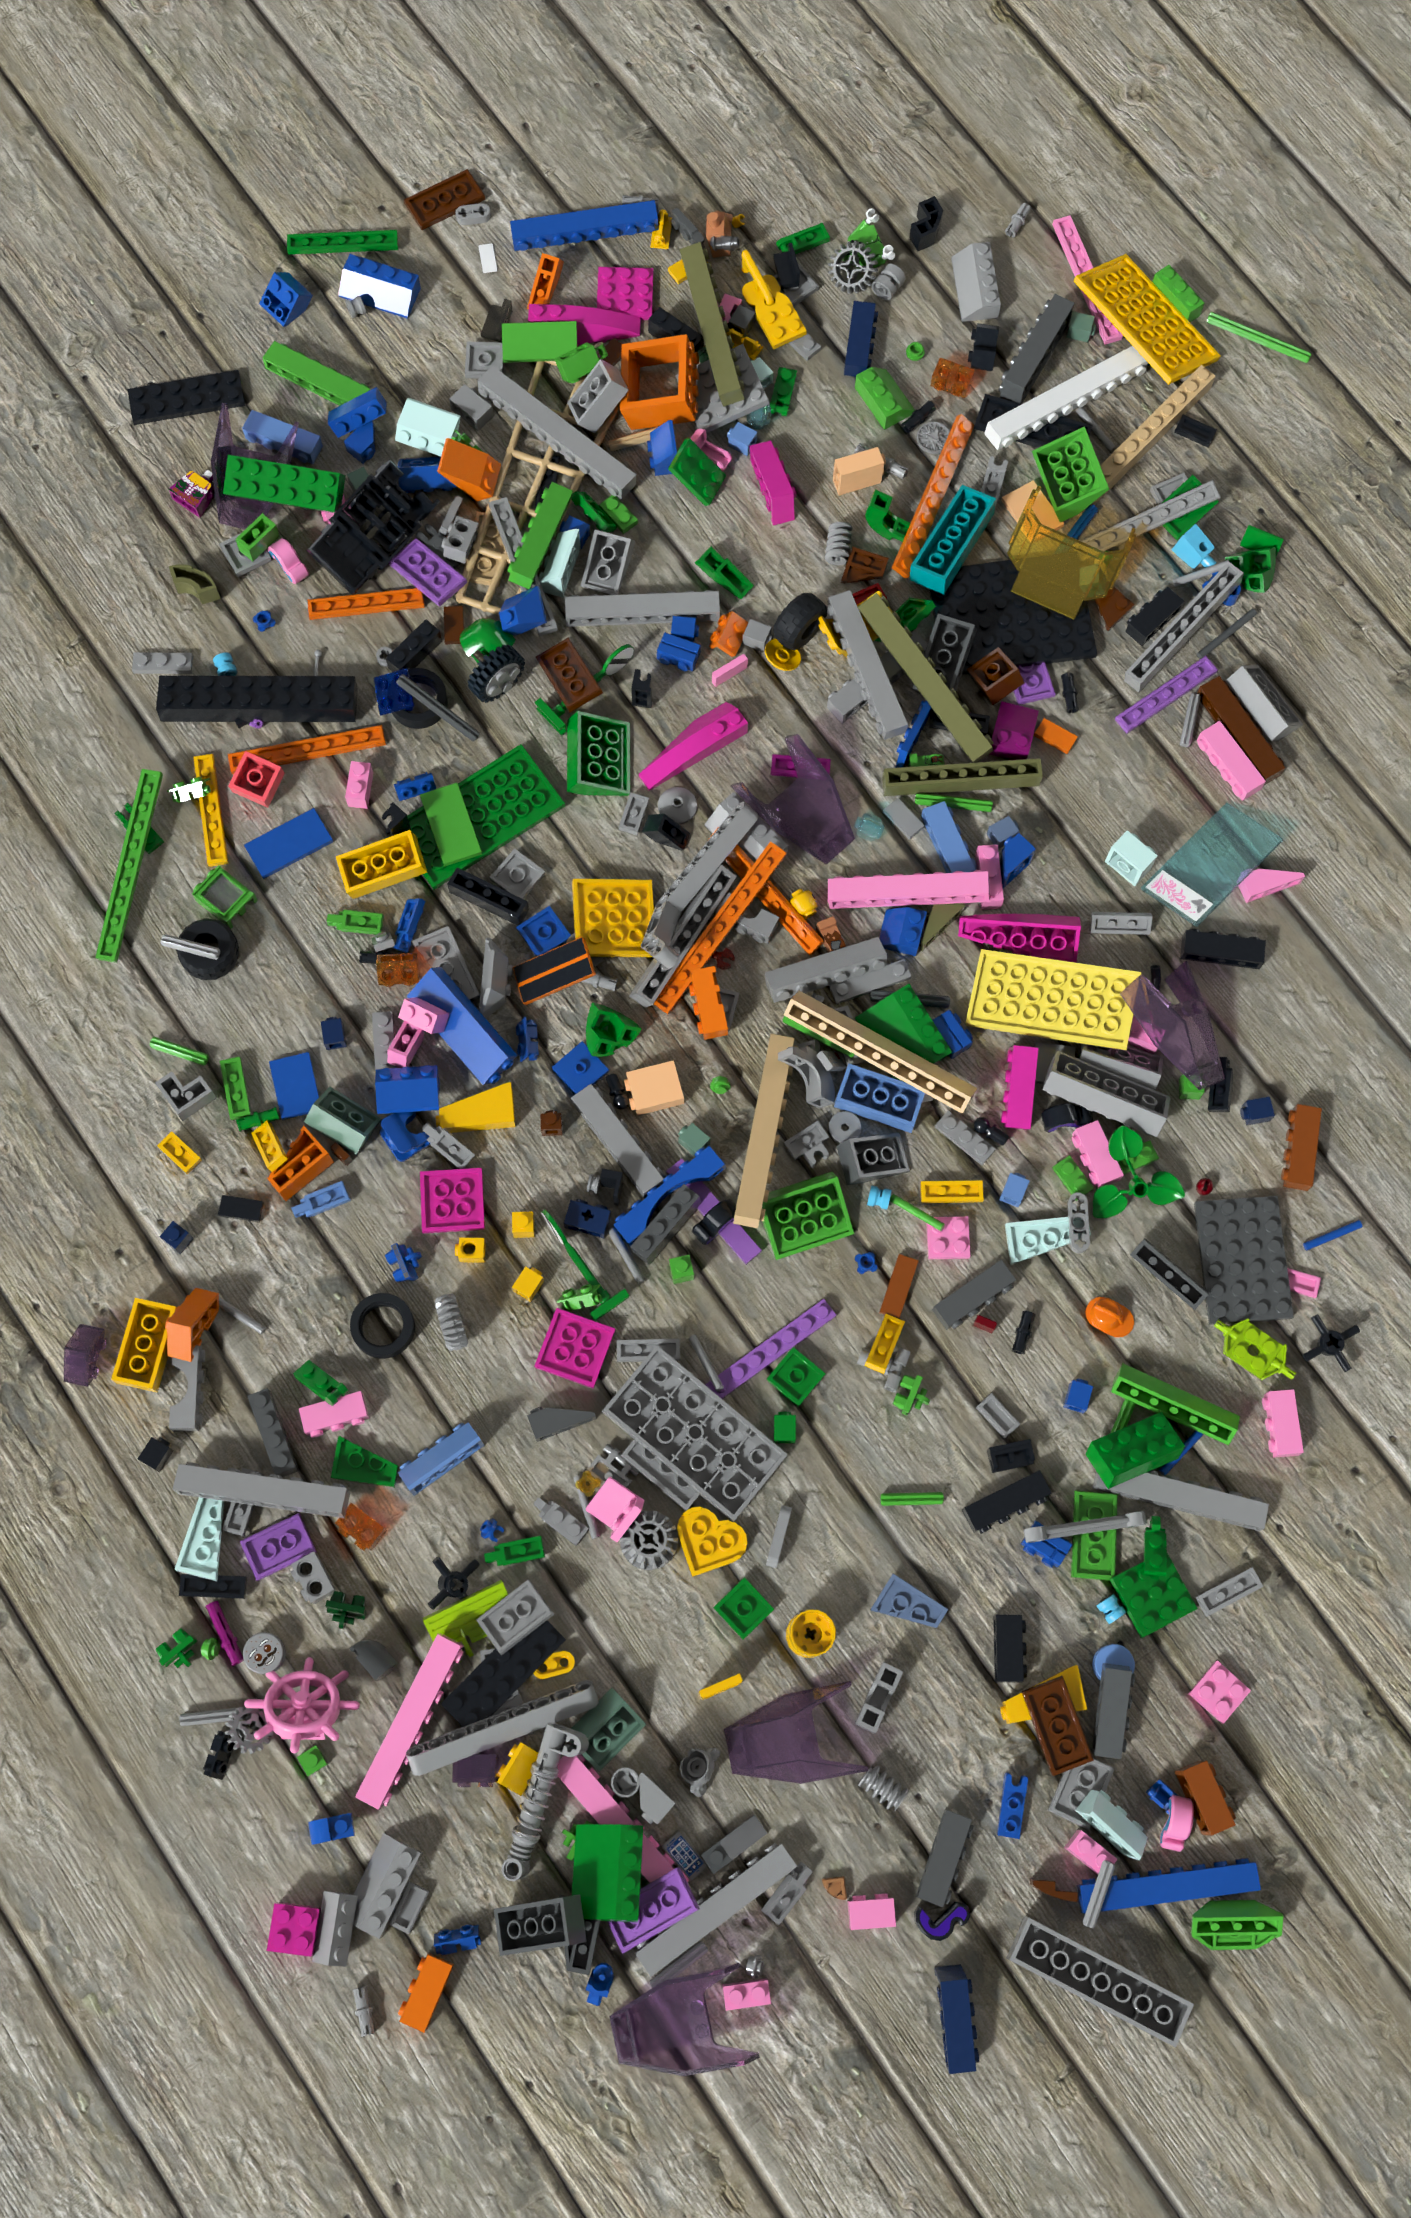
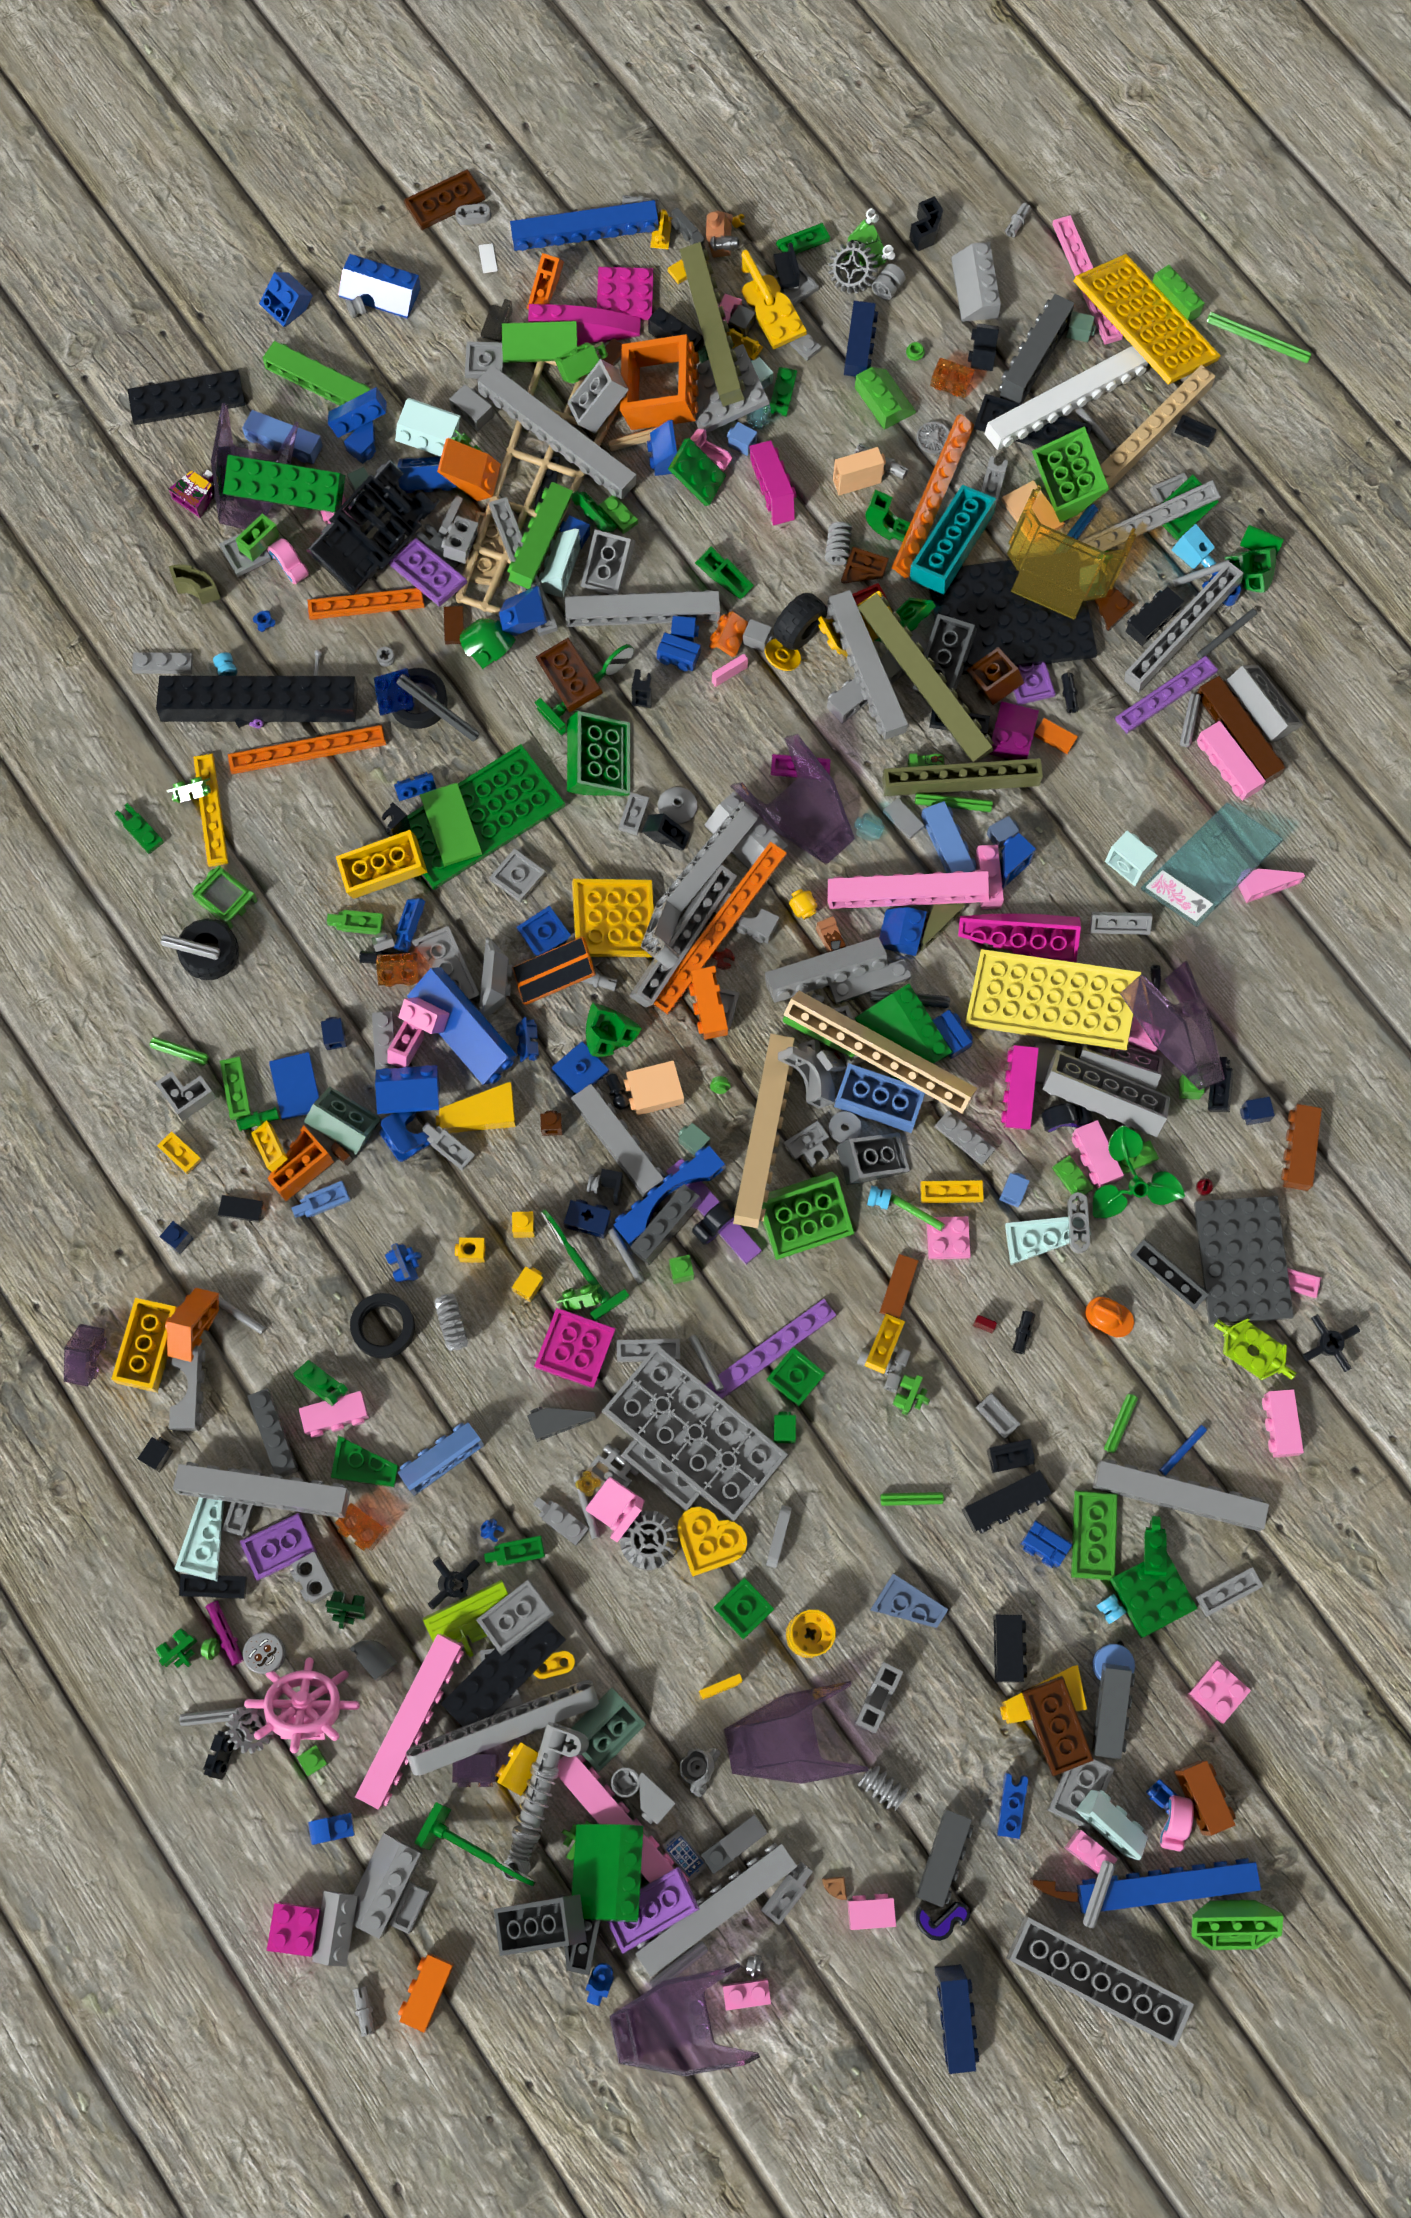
(129, 866): bright green plate -> none
(256, 779): coral brick -> none
(288, 843): blue tile -> none
(342, 242): green plate -> none
(359, 784): bright pink brick -> none
(414, 647): black brick -> none
(435, 1827): none -> green piece
(452, 1200): dark pink plate -> none
(466, 1936): blue hinge -> none
(488, 896): black brick -> none
(495, 673): black wheel -> none
(695, 743): dark pink wedge -> none
(777, 904): orange tile -> none
(869, 1257): blue plate -> none
(912, 734): blue wing -> none
(918, 416): black pin -> none
(973, 1295): dark grey brick -> none
(982, 1125): black axle -> none
(1078, 1395): blue brick -> none
(1082, 1527): light grey piece -> none
(1134, 1450): green brick -> none
(1175, 1404): bright green brick -> none
(1223, 949): black brick -> none
(1332, 1235): blue bar -> none

